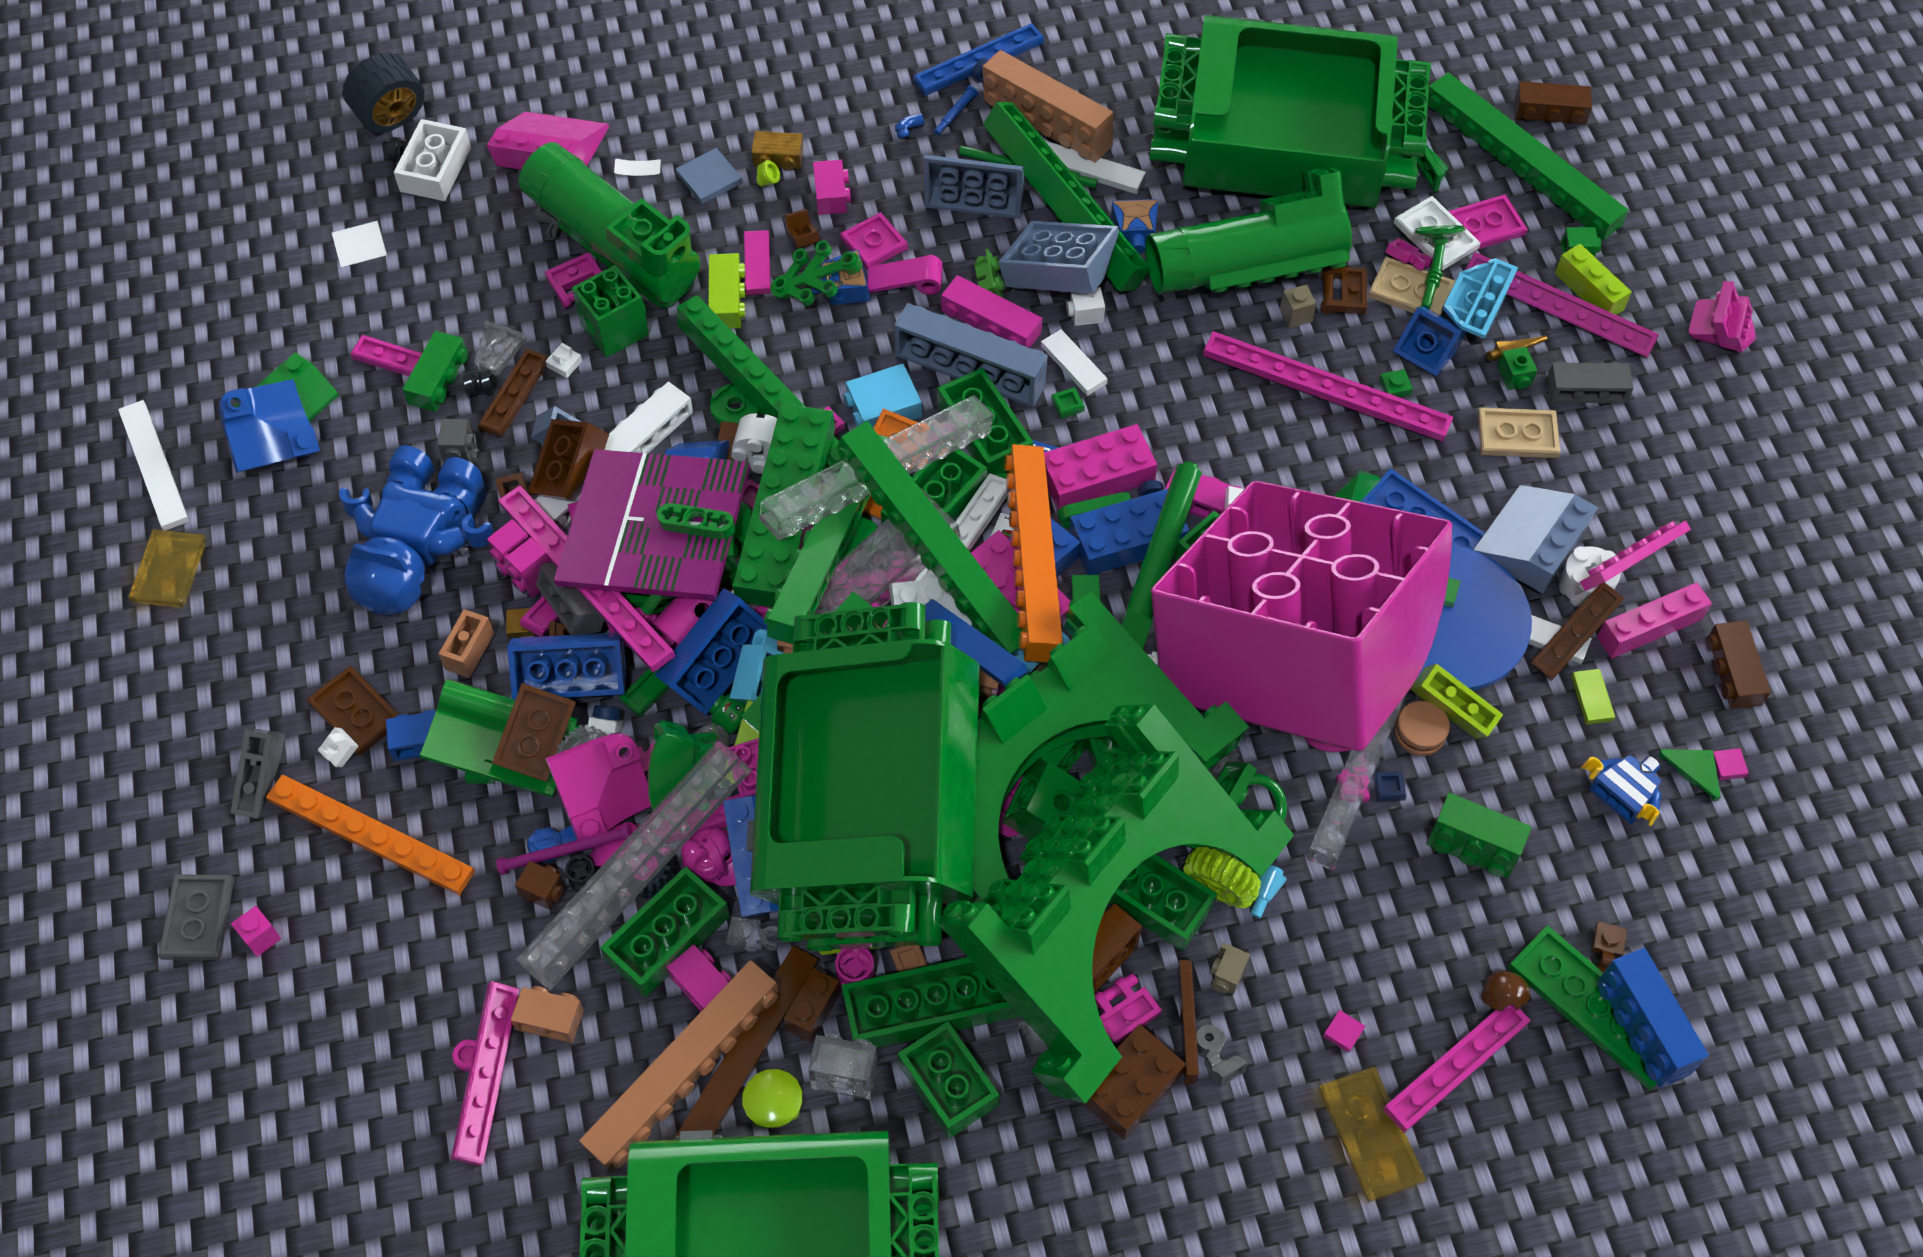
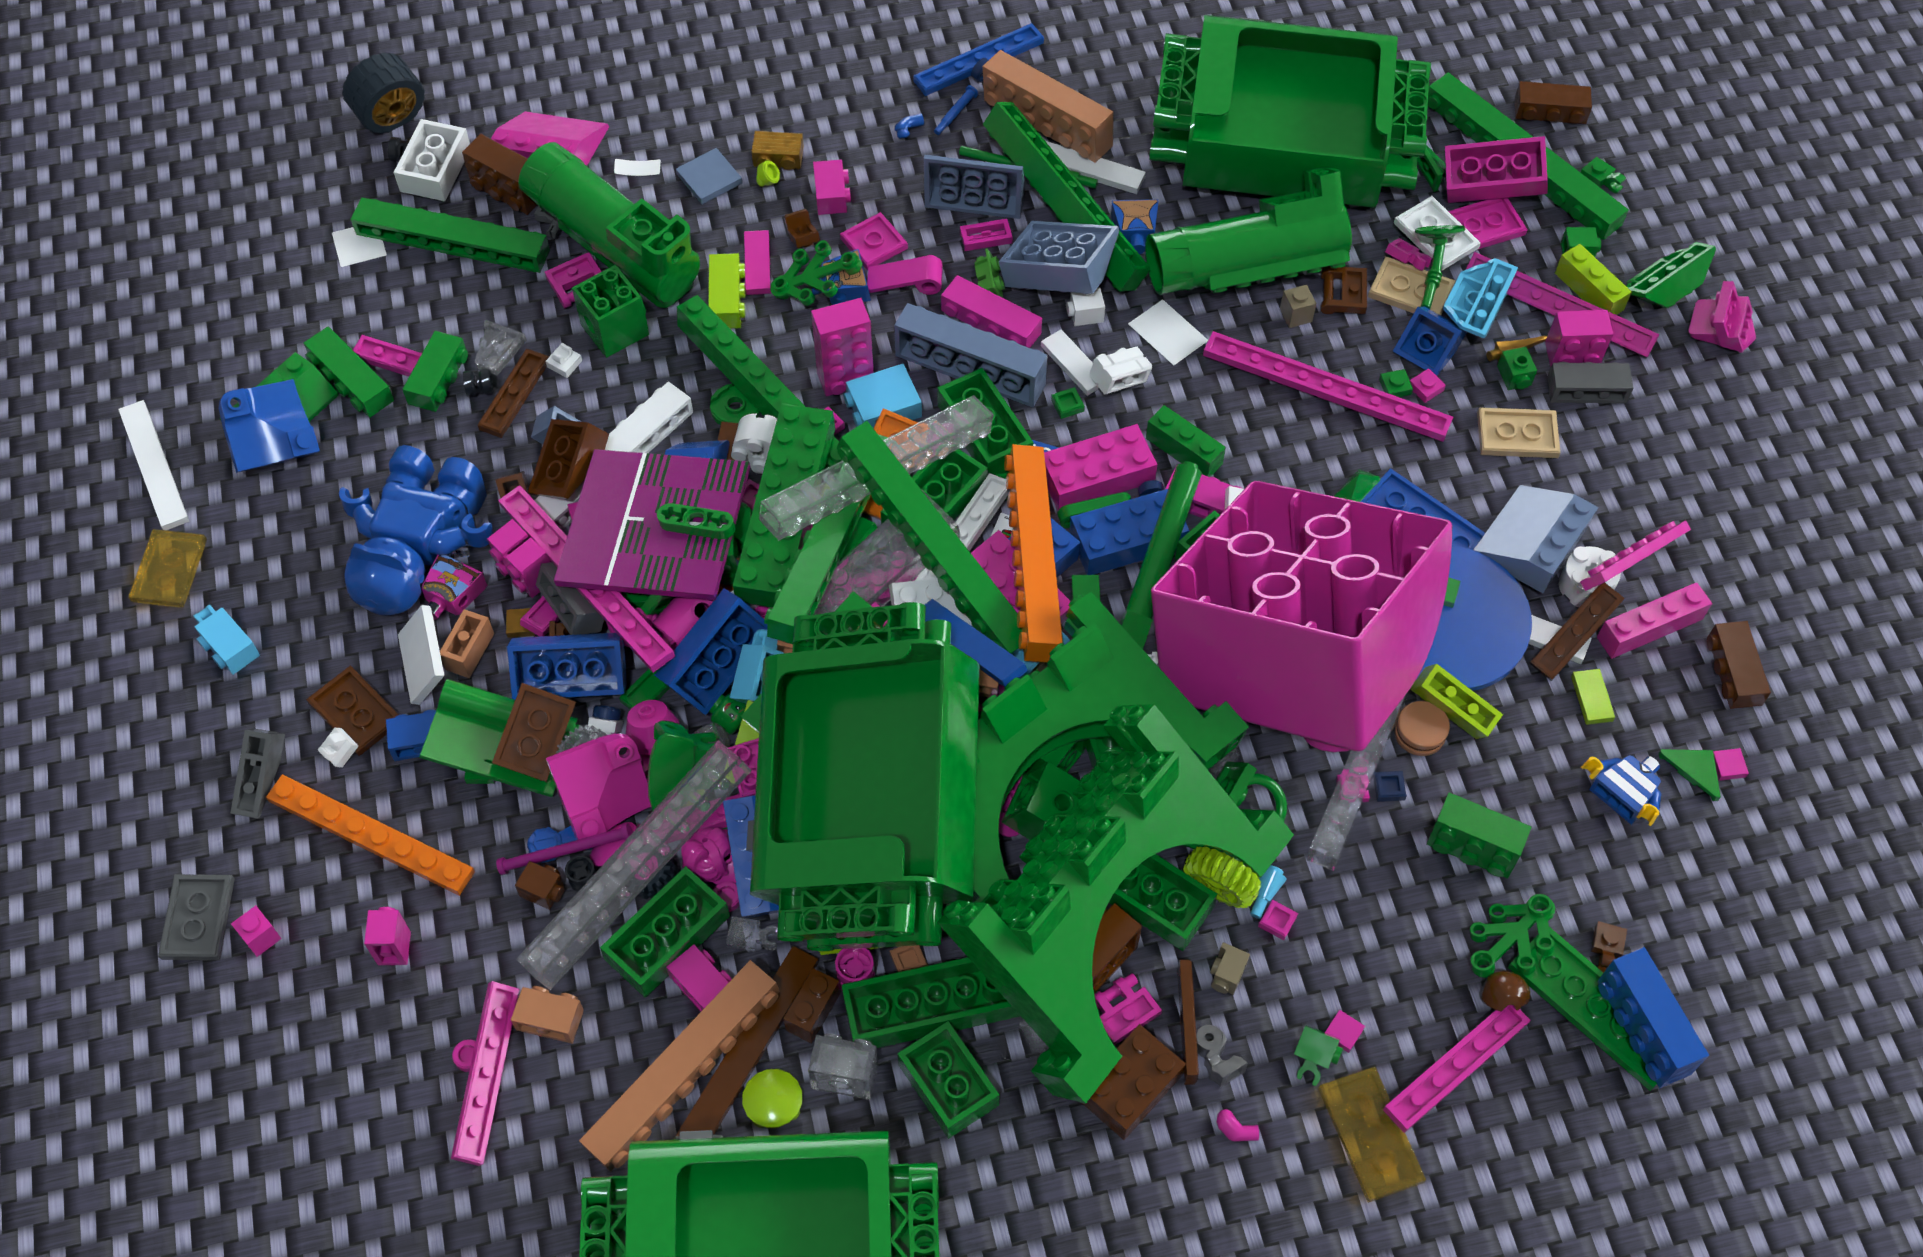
(225, 638): none -> medium azure brick
(348, 372): none -> green brick
(387, 936): none -> dark pink brick
(420, 654): none -> white tile
(450, 234): none -> green brick
(451, 586): none -> torso
(458, 440): dark grey brick -> none
(497, 172): none -> reddish brown brick
(642, 721): none -> dark pink cone
(728, 892): none -> dark pink tile
(842, 344): none -> dark pink brick
(986, 238): none -> dark pink tile
(1120, 370): none -> white brick
(1168, 332): none -> white sticker
(1185, 441): none -> green brick
(1234, 1130): none -> dark pink arm
(1278, 920): none -> dark pink tile
(1317, 1049): none -> green brick
(1427, 385): none -> dark pink plate
(1496, 169): none -> dark pink brick
(1513, 933): none -> green plant
(1579, 336): none -> dark pink brick
(1603, 174): none -> green plate
(1673, 275): none -> green wedge

